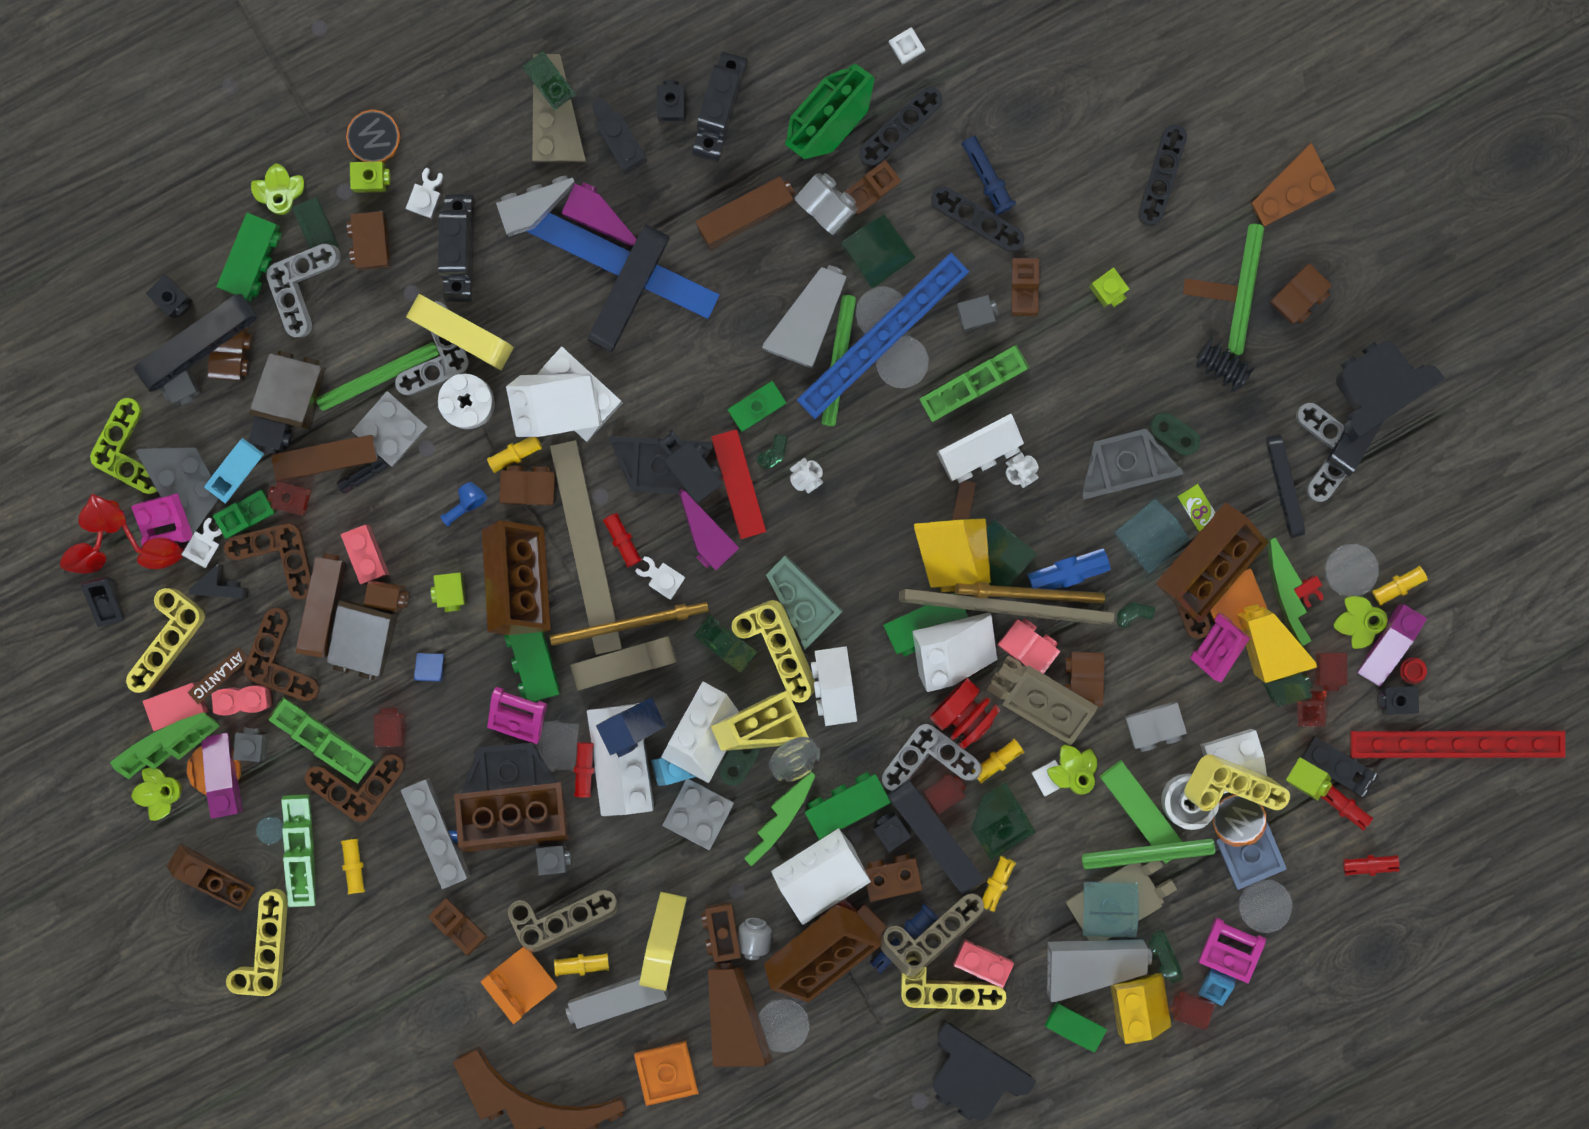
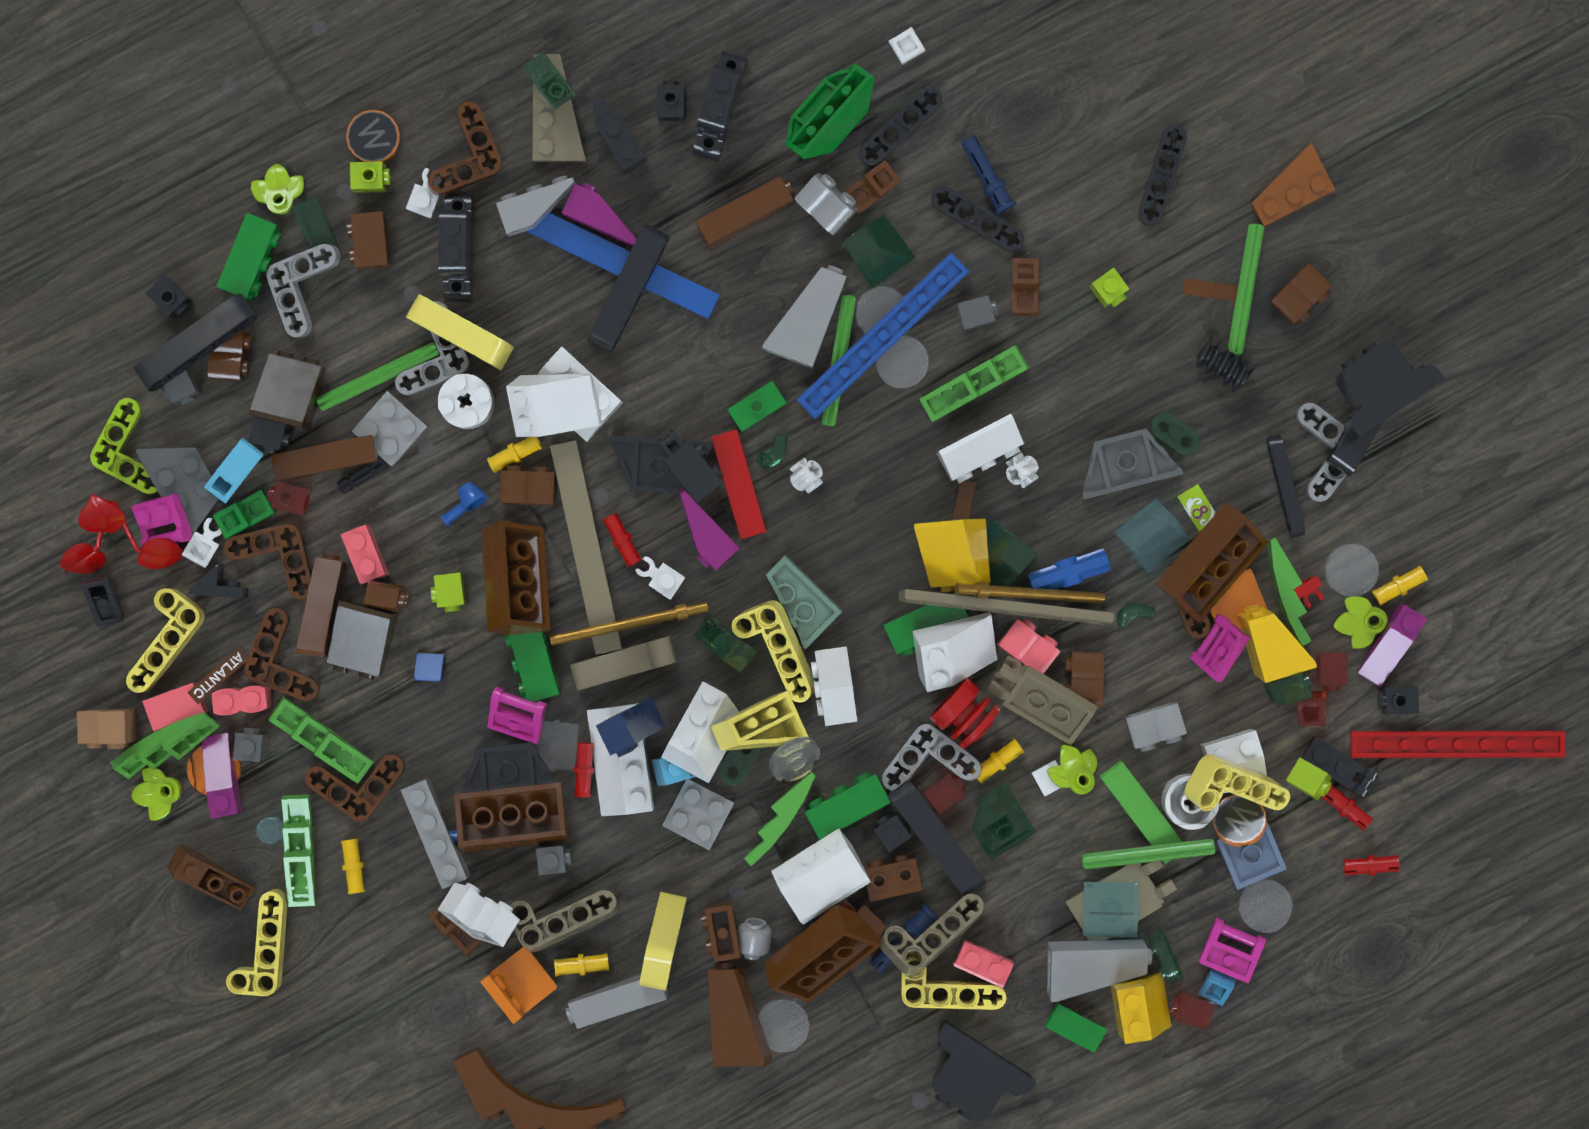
(107, 727): none -> medium nougat brick
(389, 728): clear red brick -> none
(474, 162): none -> reddish brown beam
(479, 915): none -> white brick
(666, 1073): orange tile -> none
(997, 883): yellow pin -> none
(1413, 670): red plate -> none

